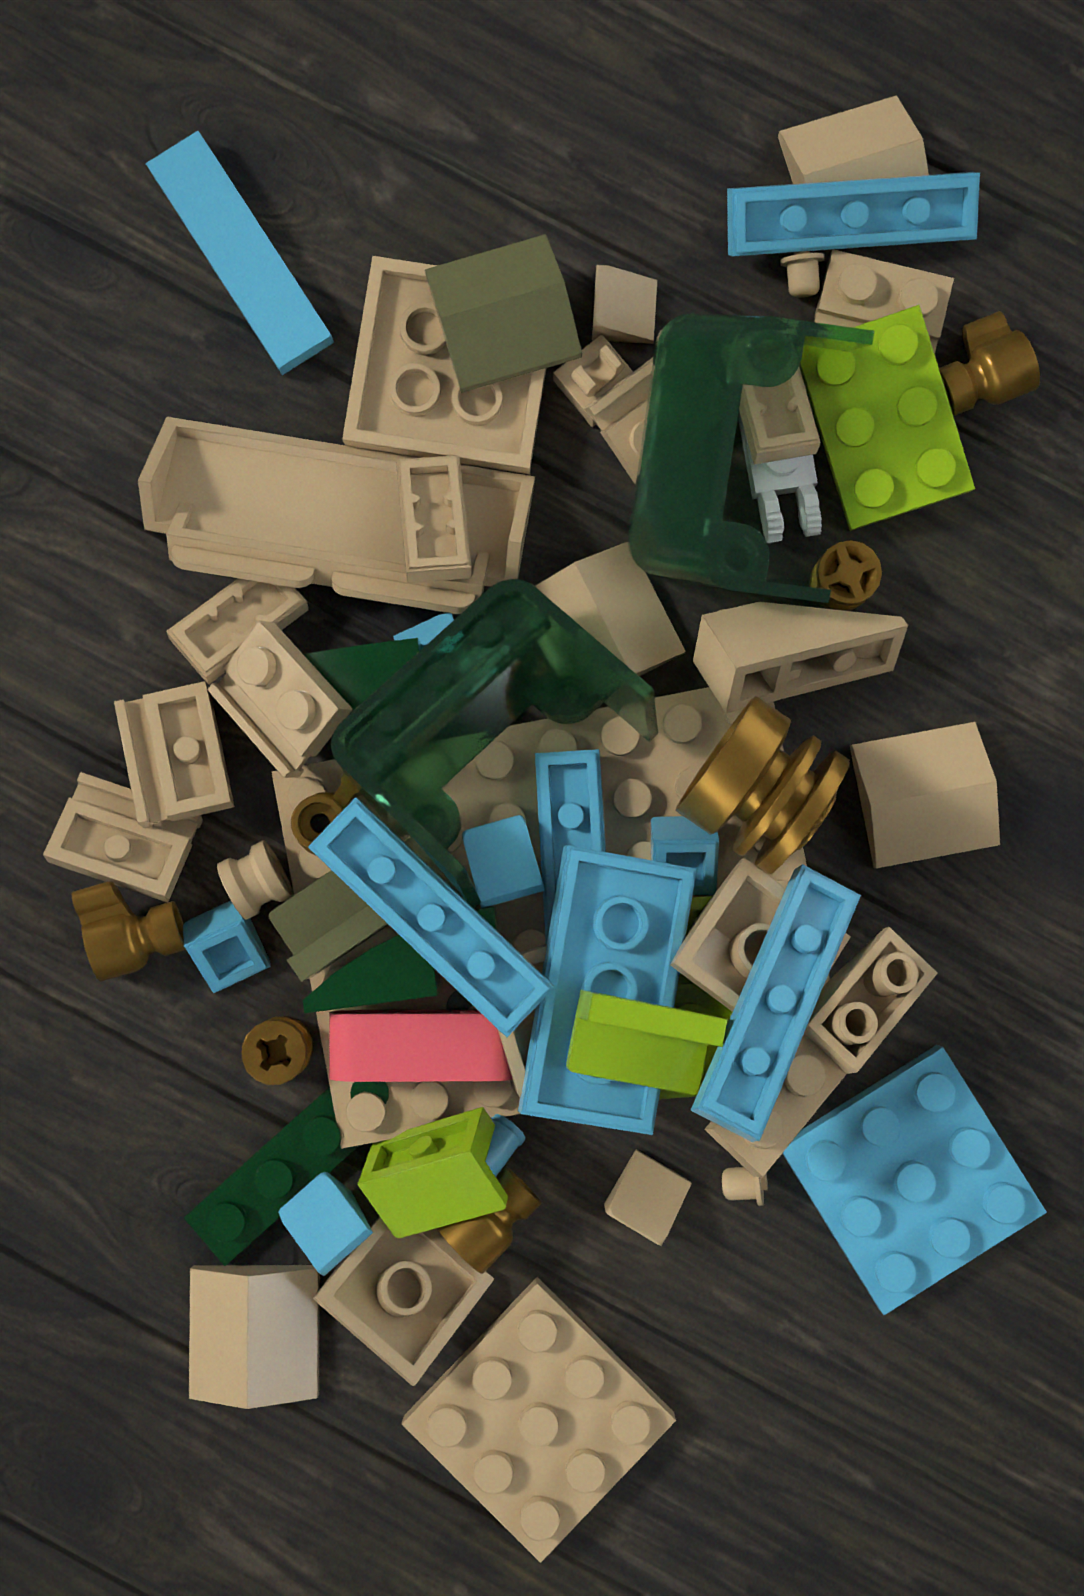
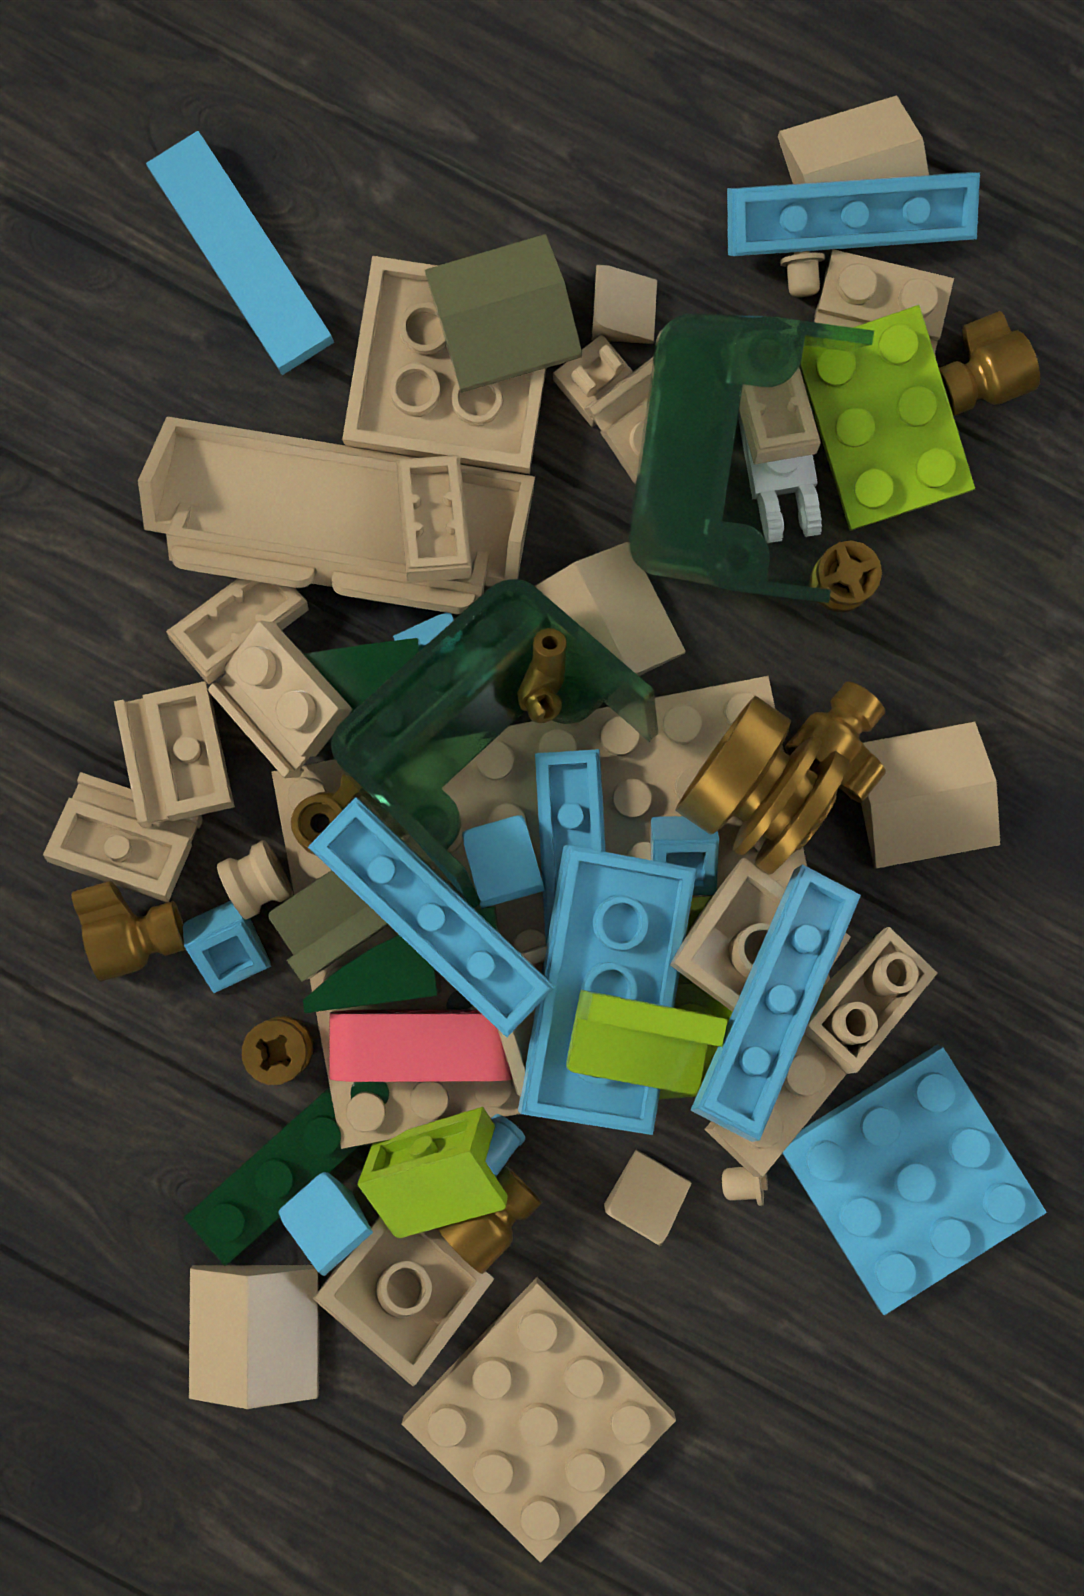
(544, 677): none -> pearl gold arm
(791, 650): tan slope -> none
(852, 712): none -> pearl gold piece

